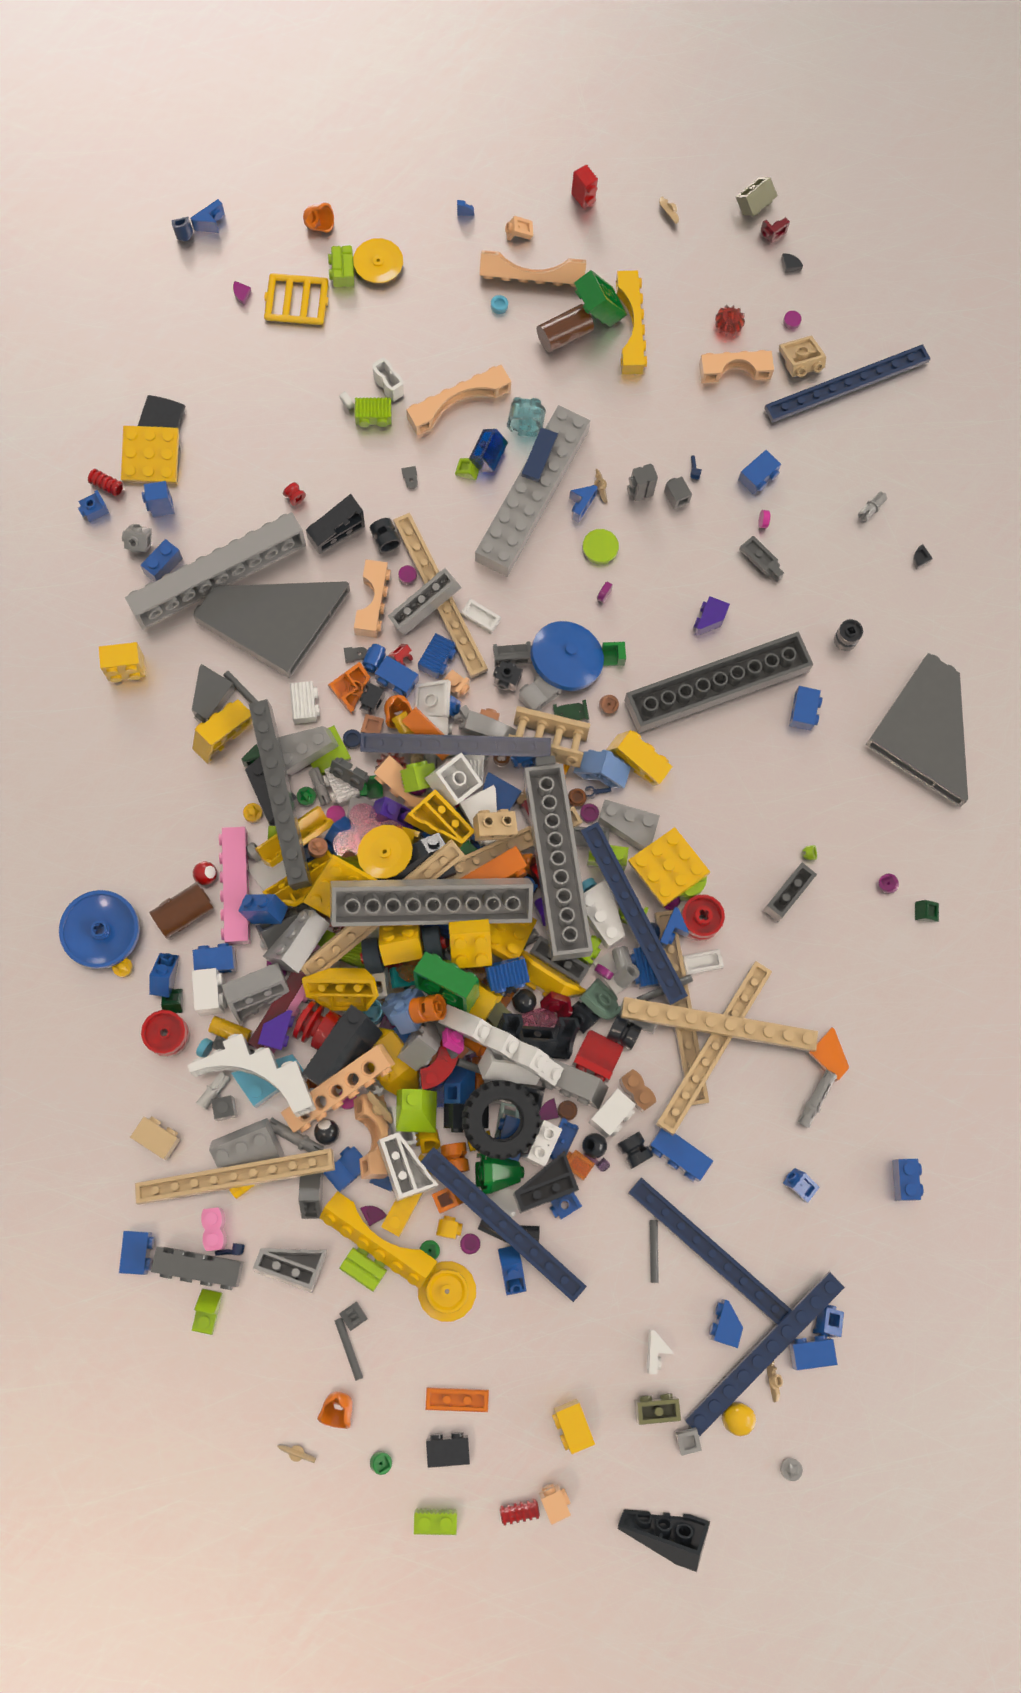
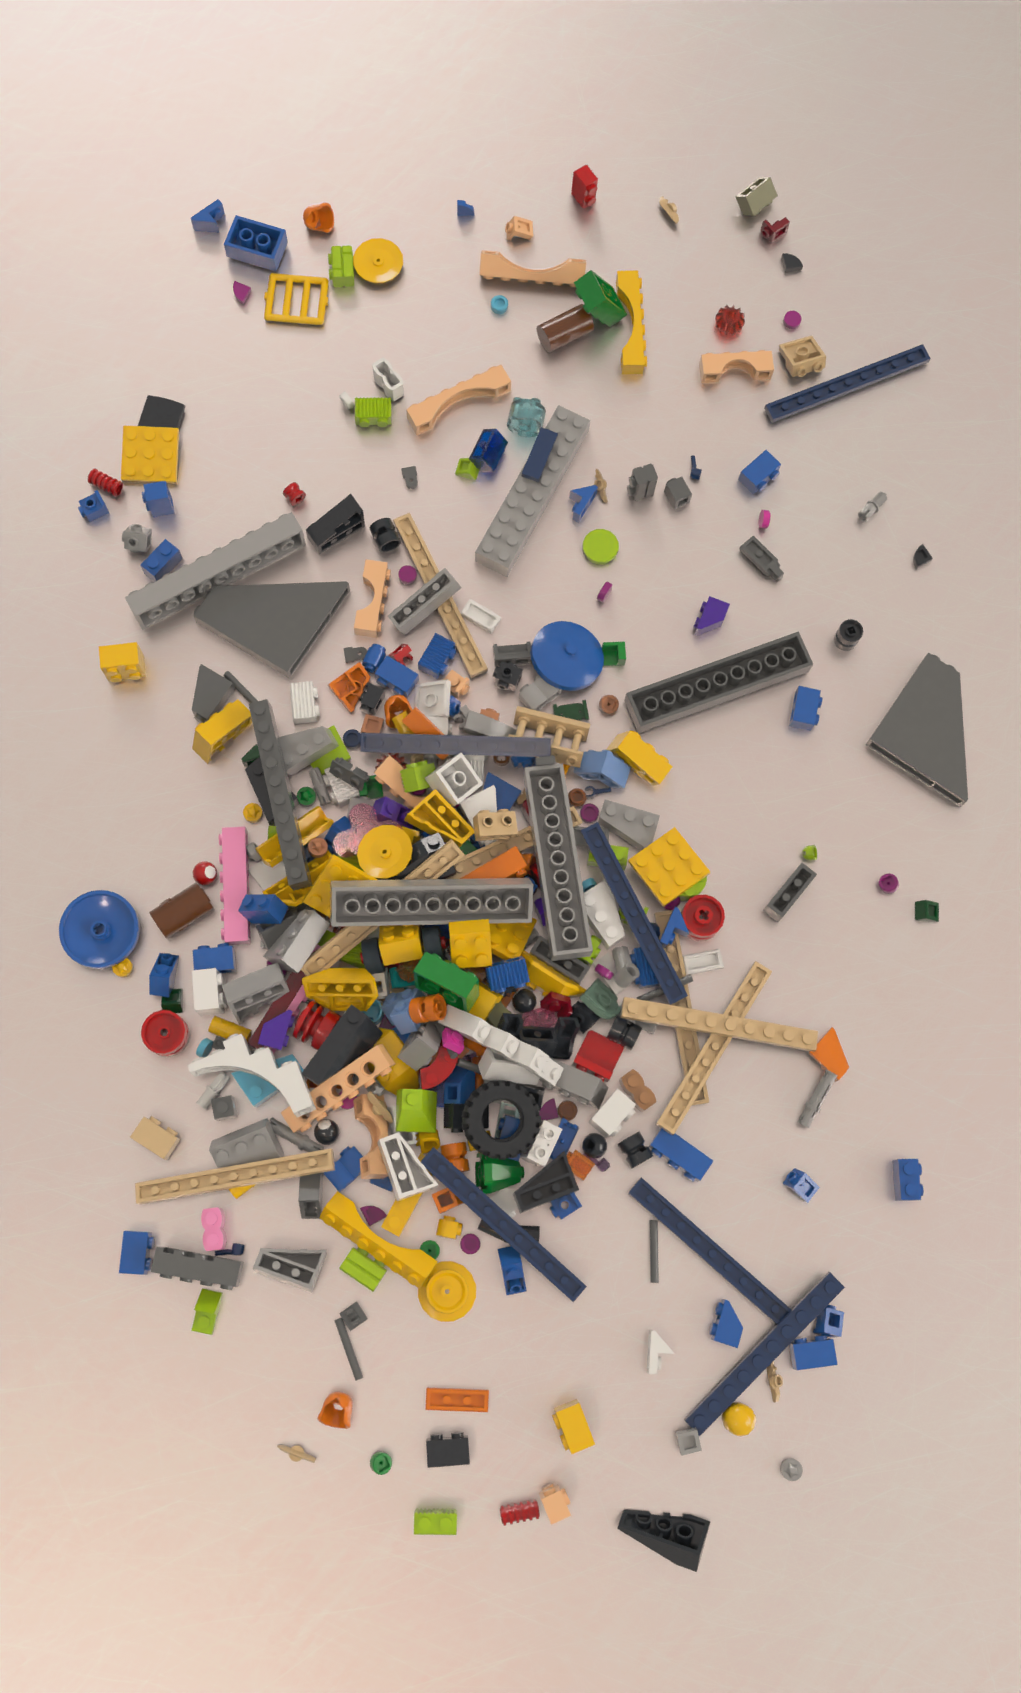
(182, 228): dark blue plate -> none
(255, 243): none -> blue brick
(335, 813): dark pink tile -> none
(657, 1410): olive brick -> none

